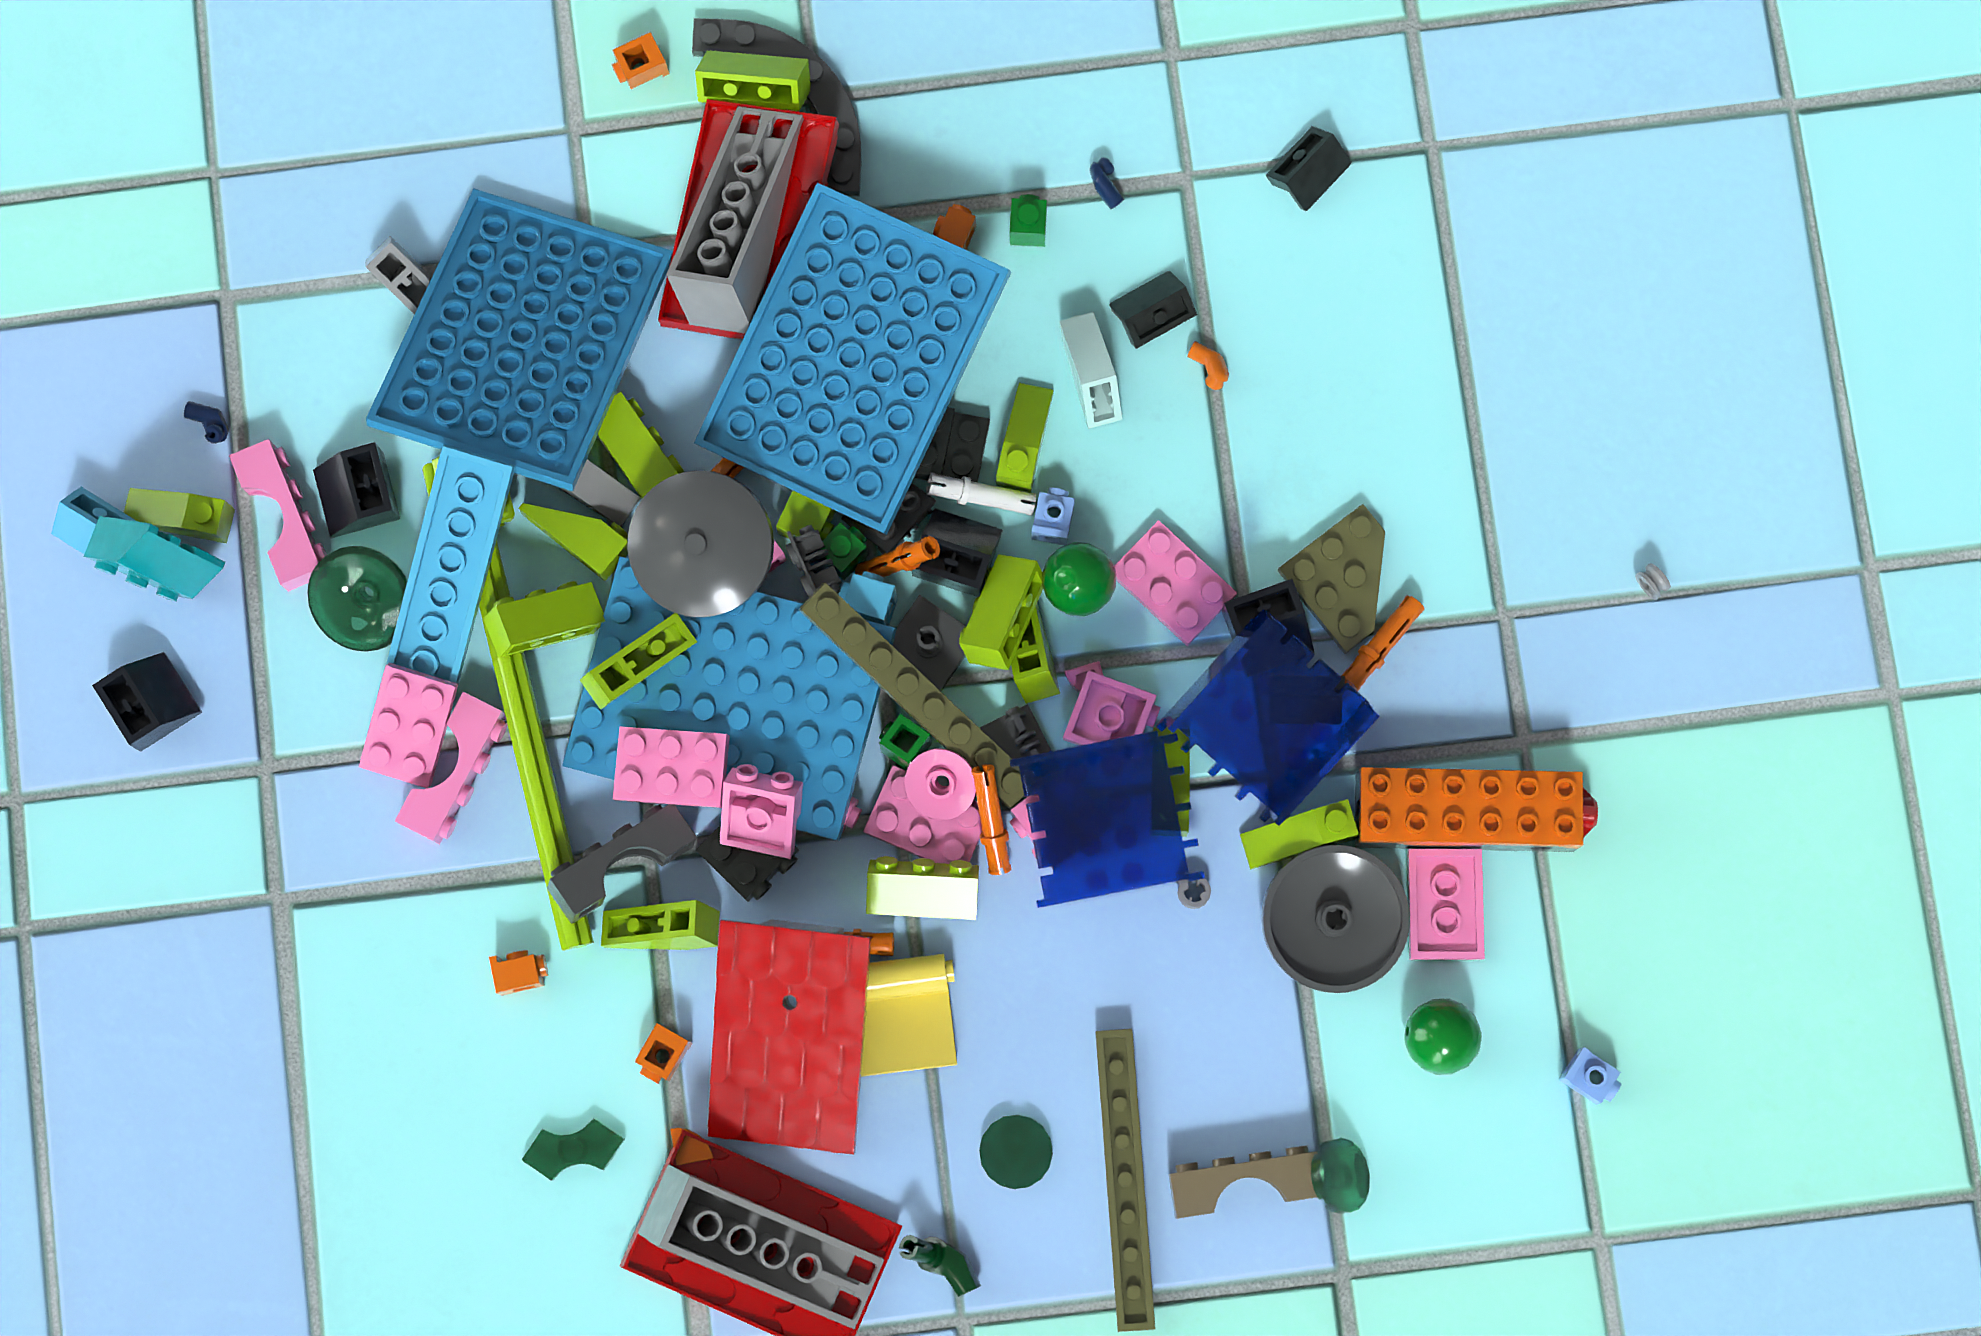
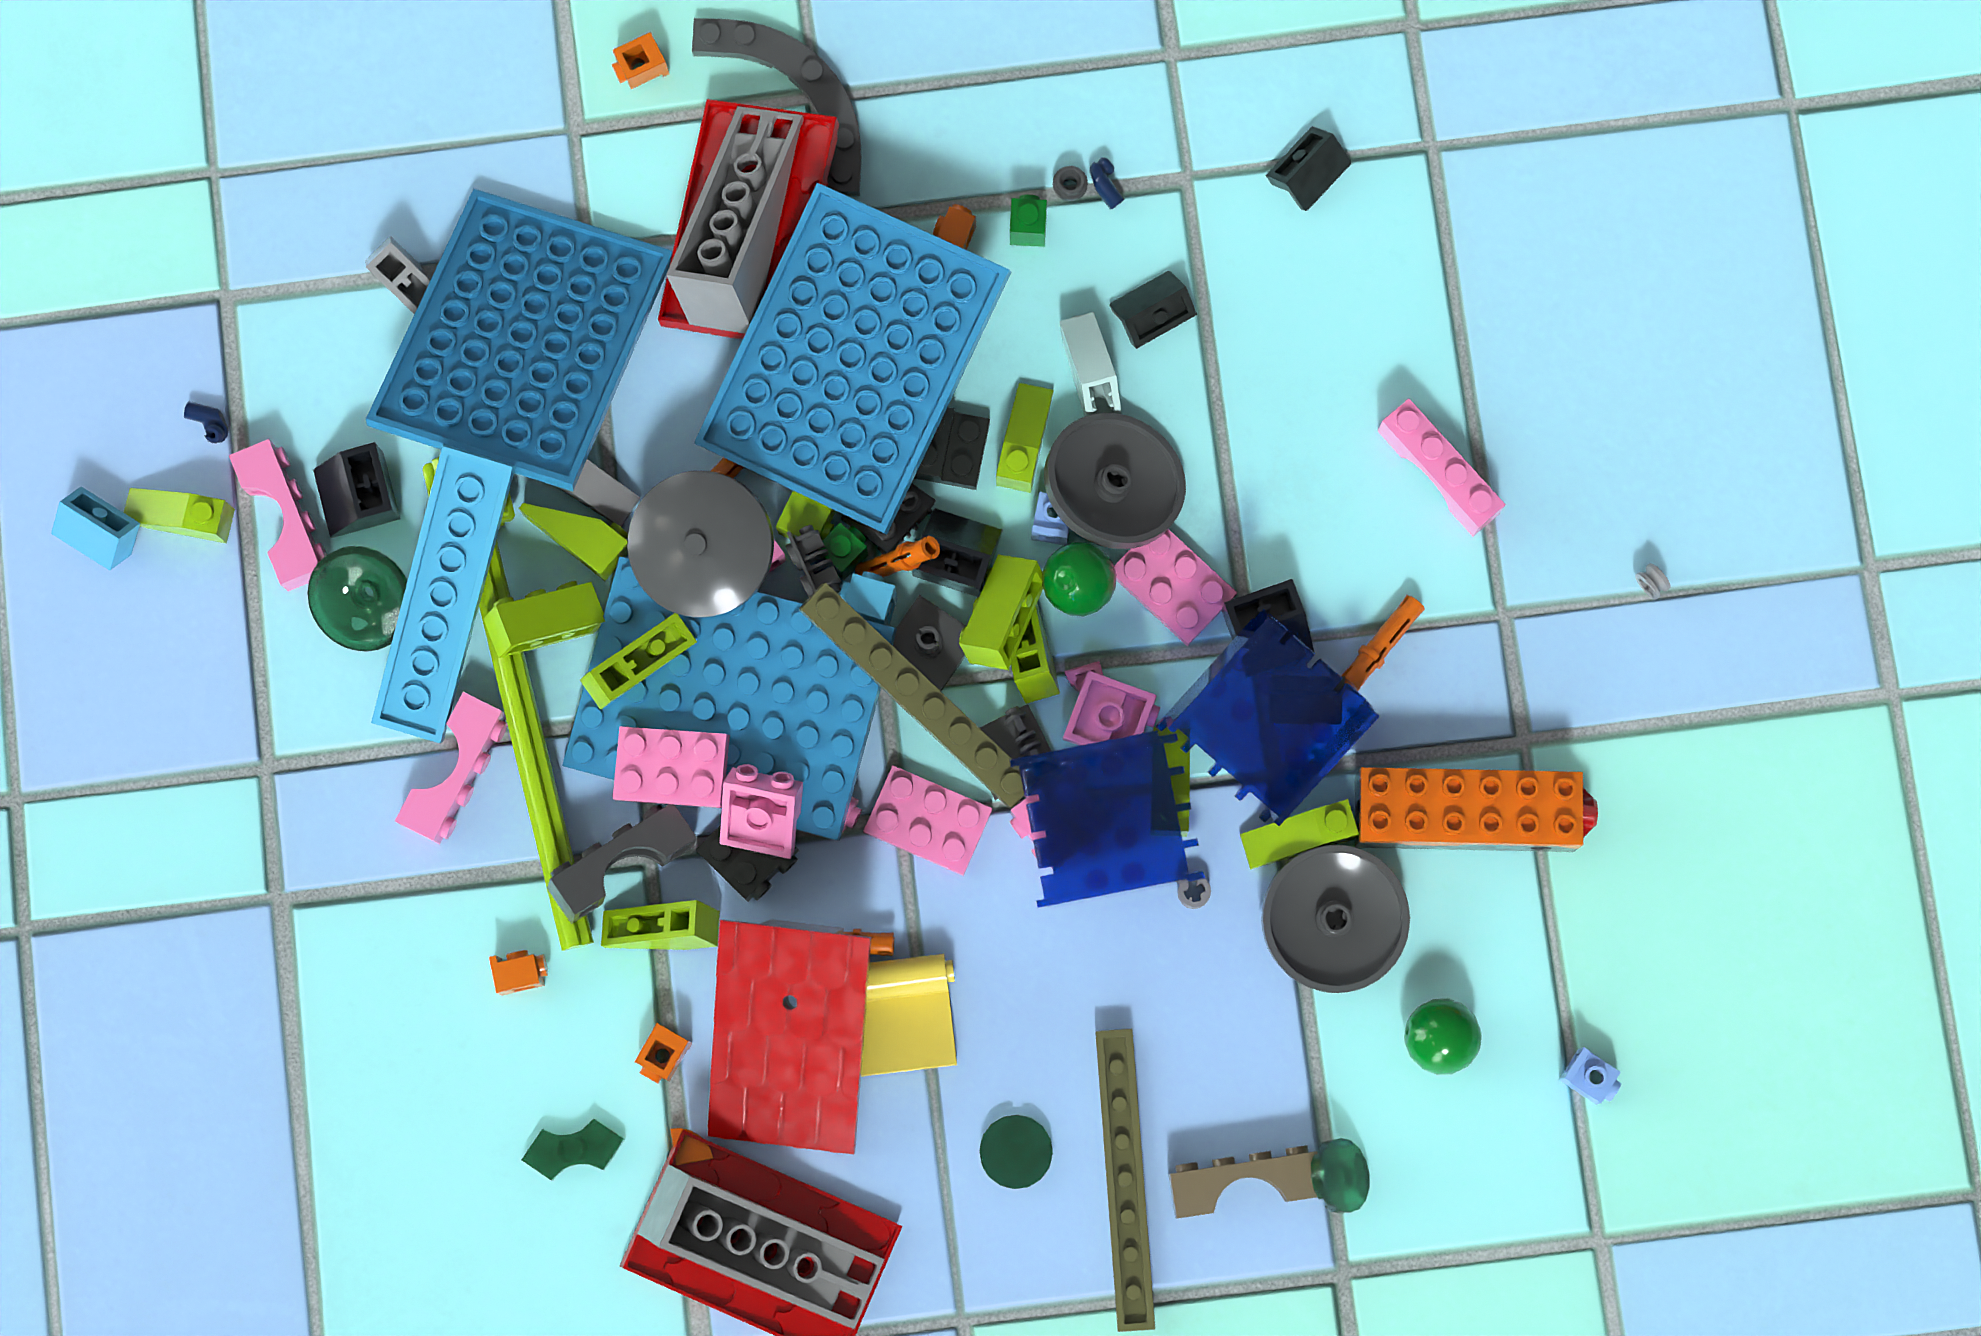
(147, 700): black slope -> none
(151, 558): teal wedge -> none
(408, 725): bright pink plate -> none
(635, 446): lime brick -> none
(753, 79): lime brick -> none
(903, 741): green brick -> none
(922, 888): brick -> none
(932, 798): bright pink dish -> none
(941, 1259): dark green arm -> none
(982, 494): white pin -> none
(993, 832): orange pin -> none
(1070, 173): none -> dark grey plate
(1114, 480): none -> dark grey dish
(1214, 365): orange arm -> none
(1341, 577): olive plate -> none
(1421, 443): none -> bright pink arch
(1445, 904): bright pink plate -> none

